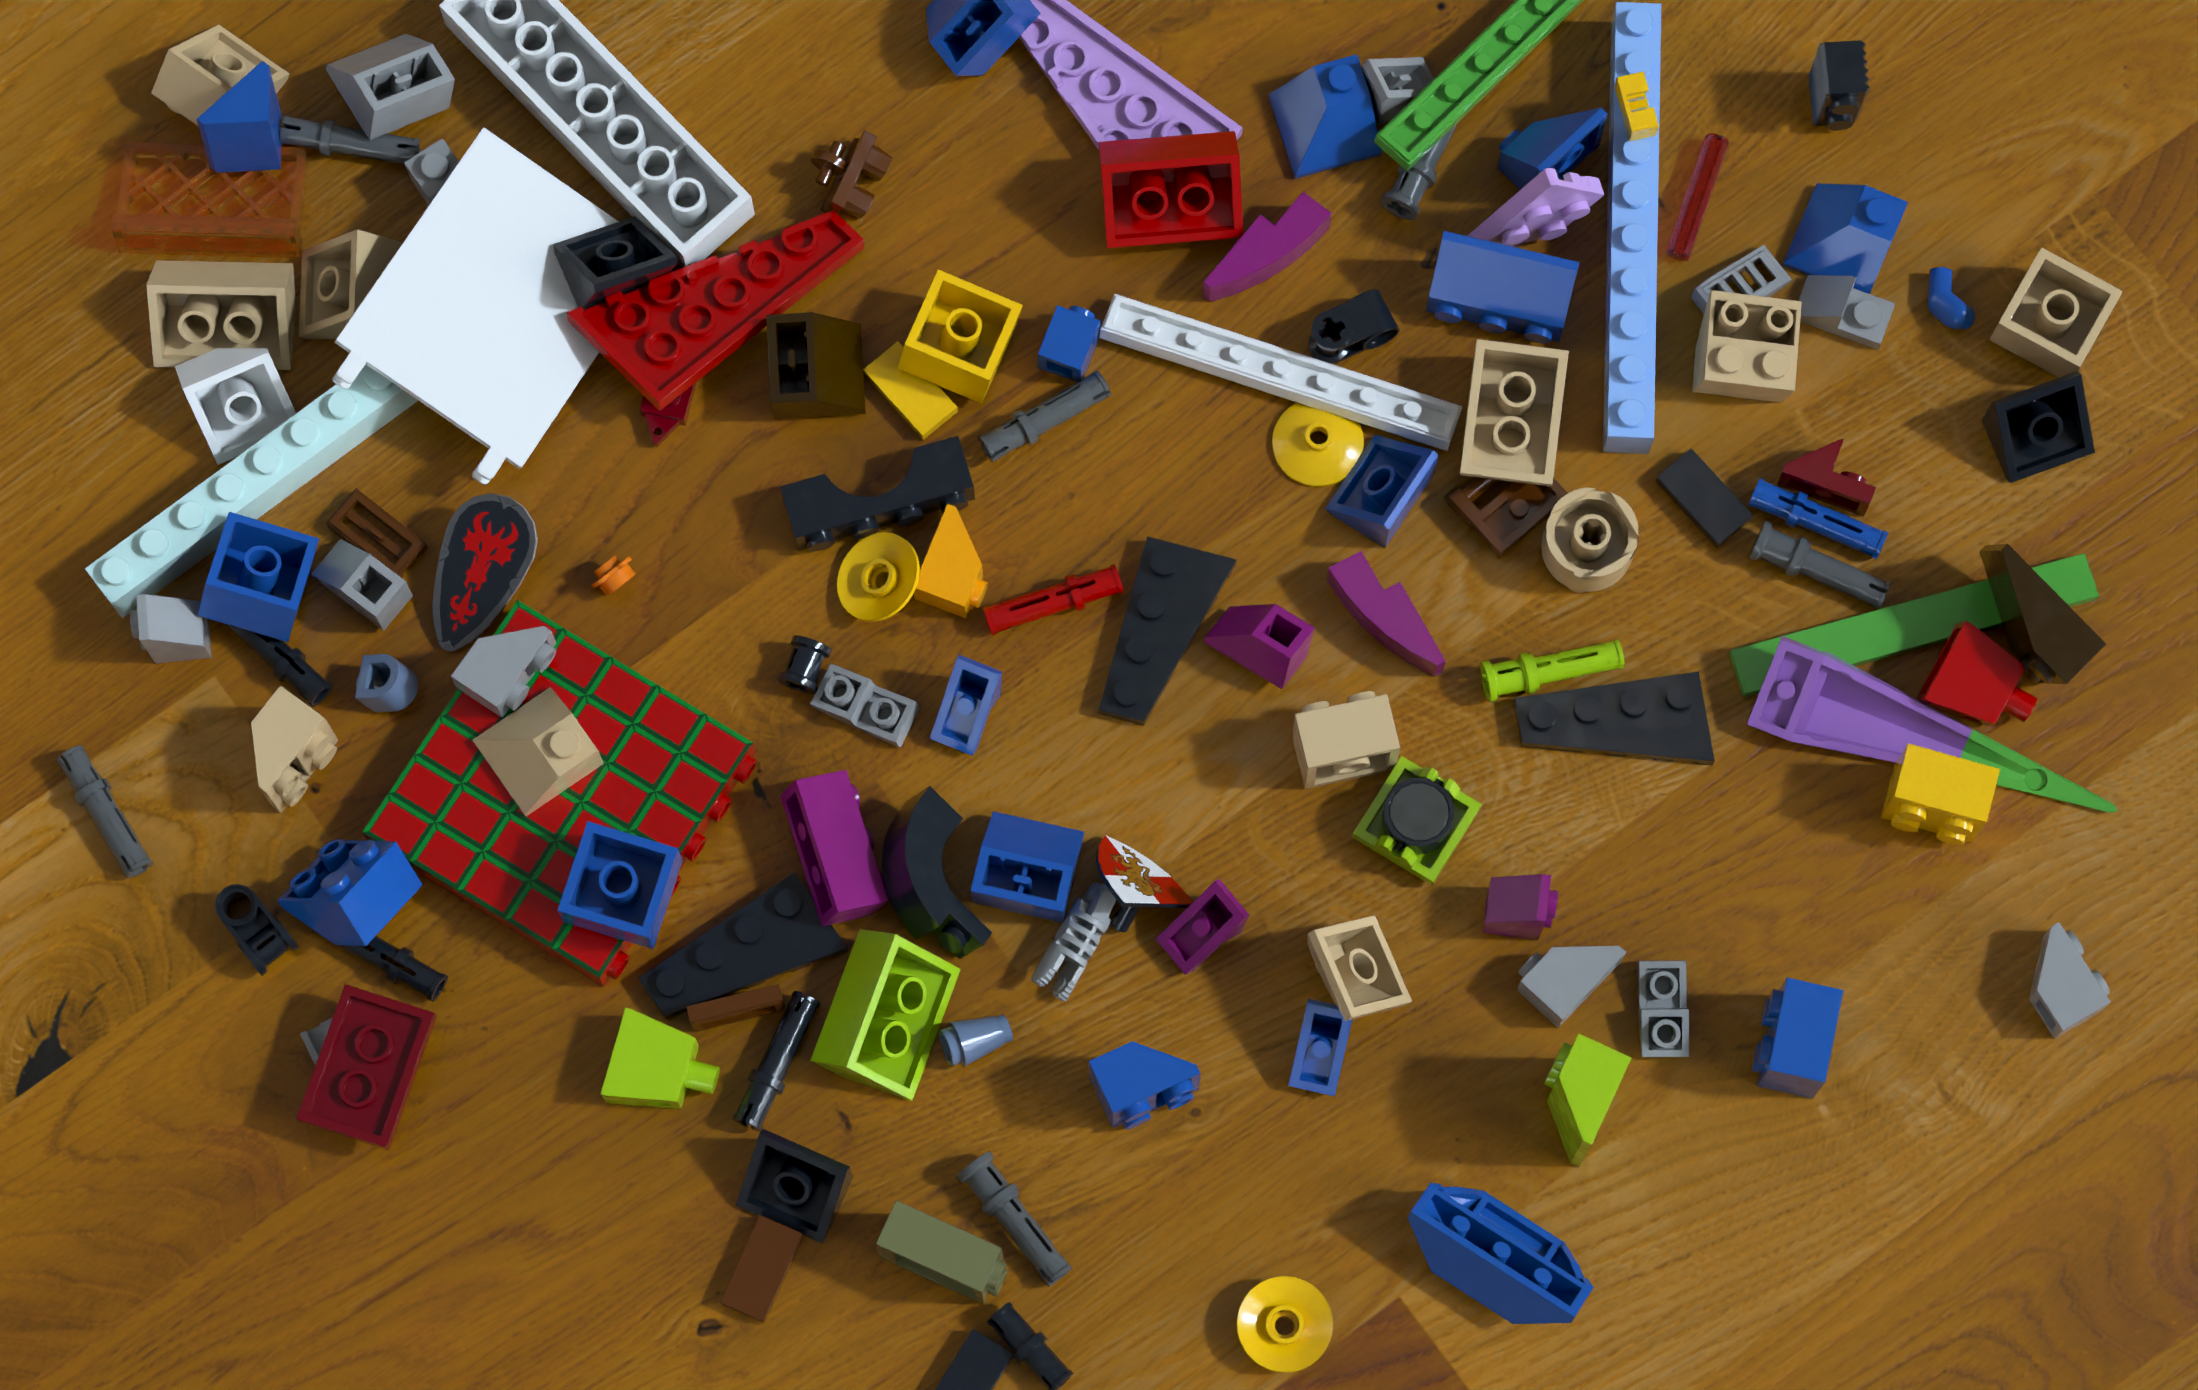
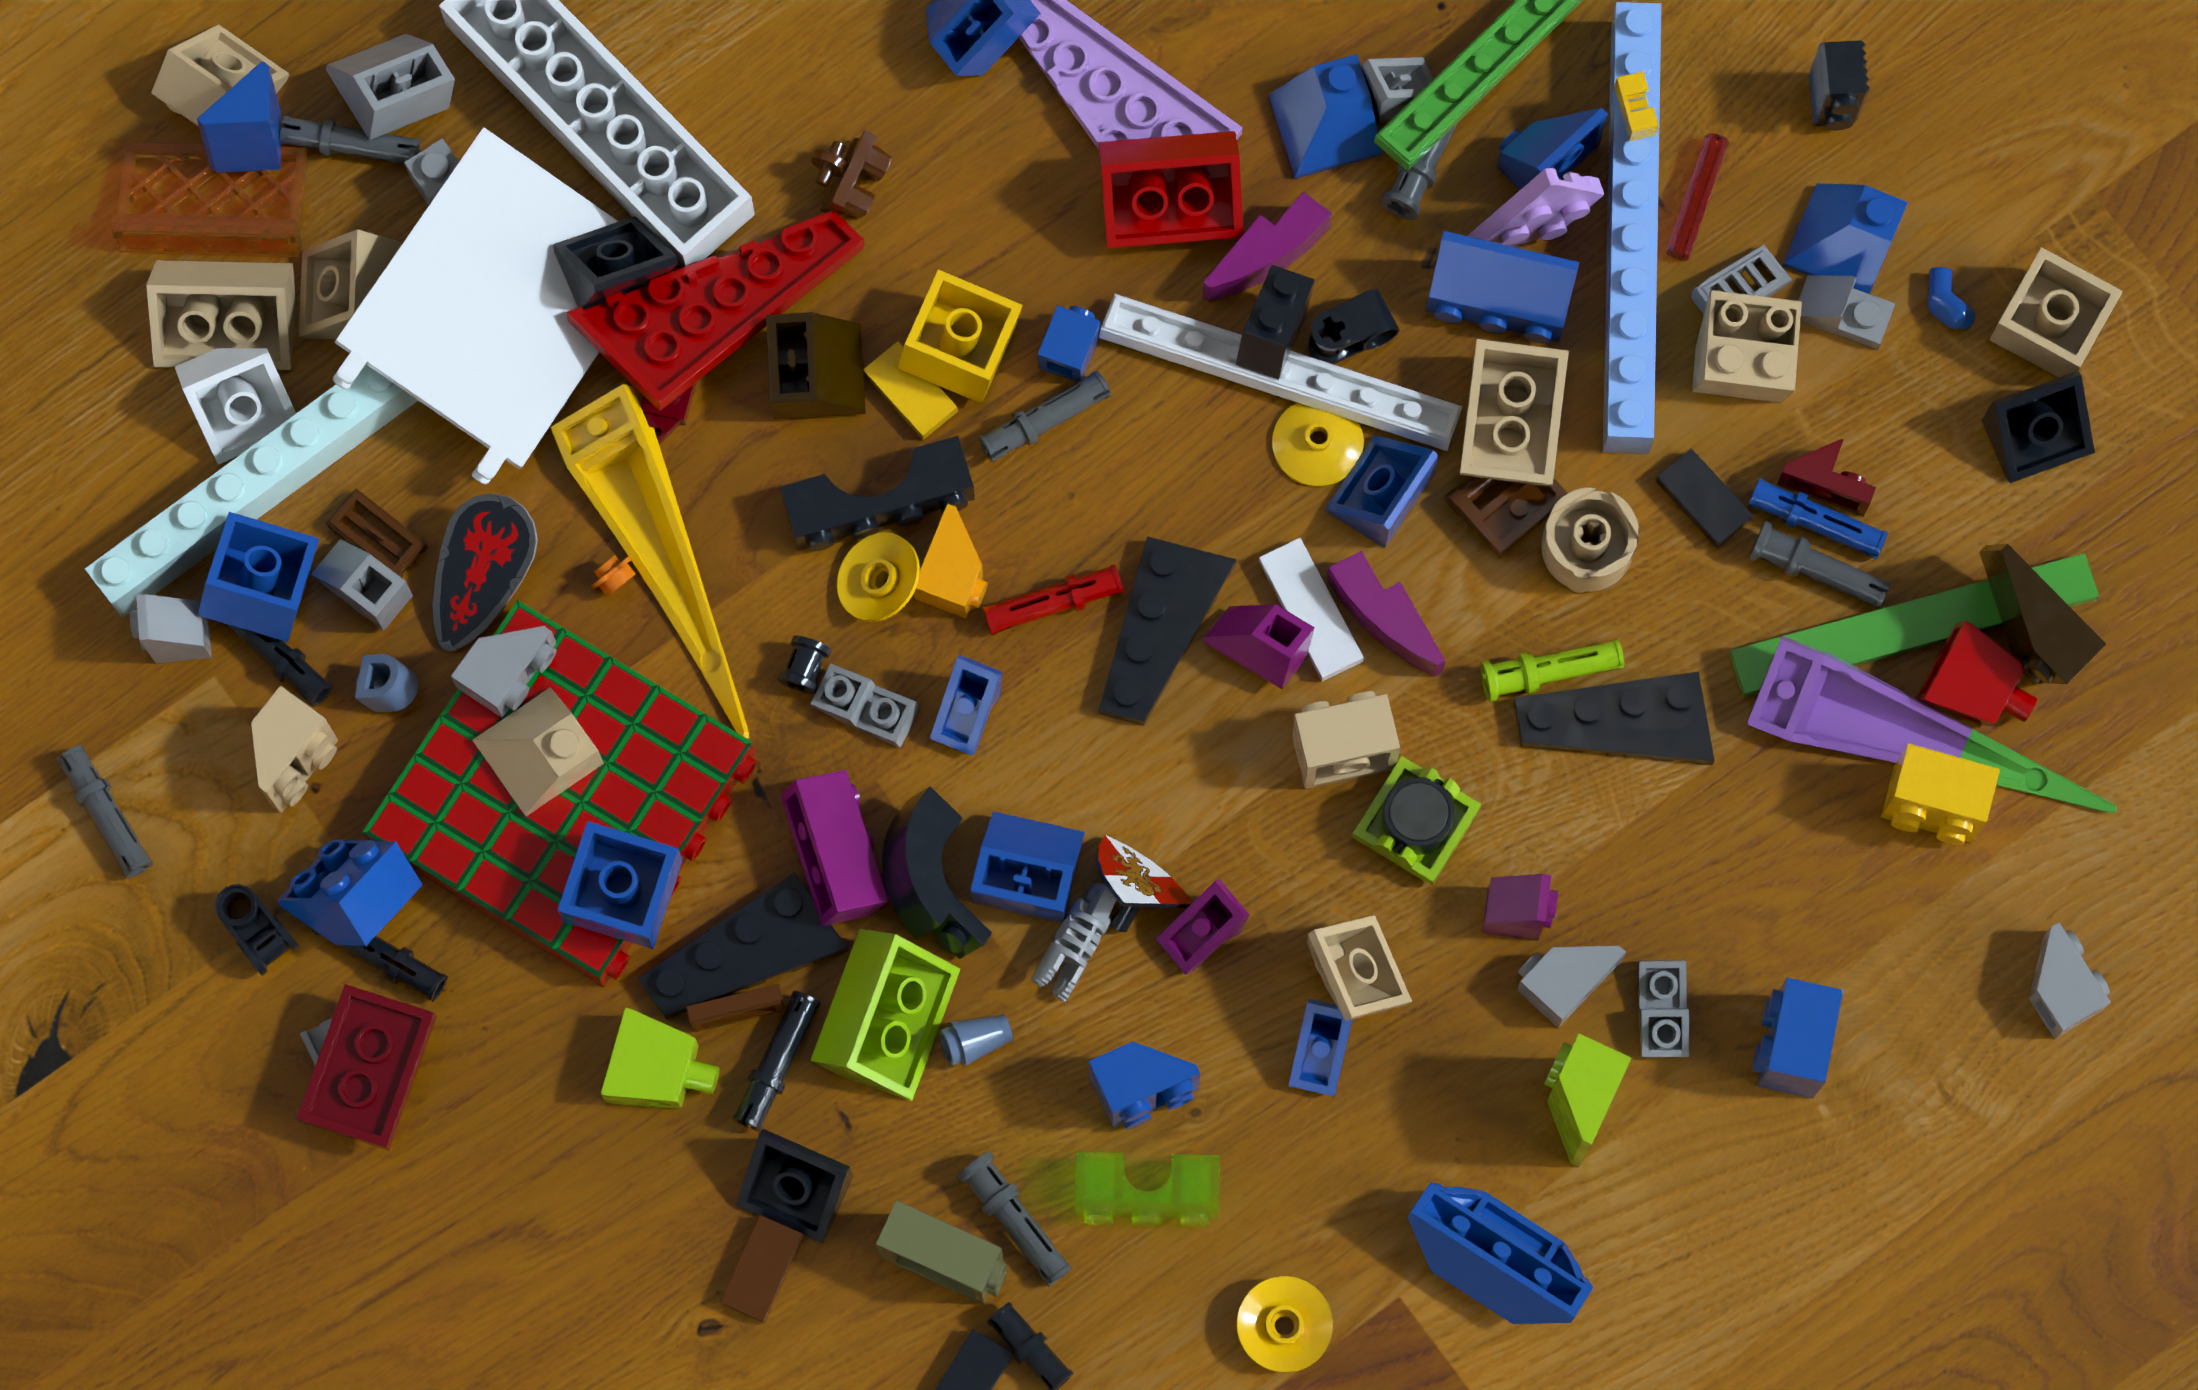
(627, 481): none -> yellow plate
(1187, 1195): none -> clear neon green arch
(1275, 322): none -> black brick
(1307, 597): none -> white tile

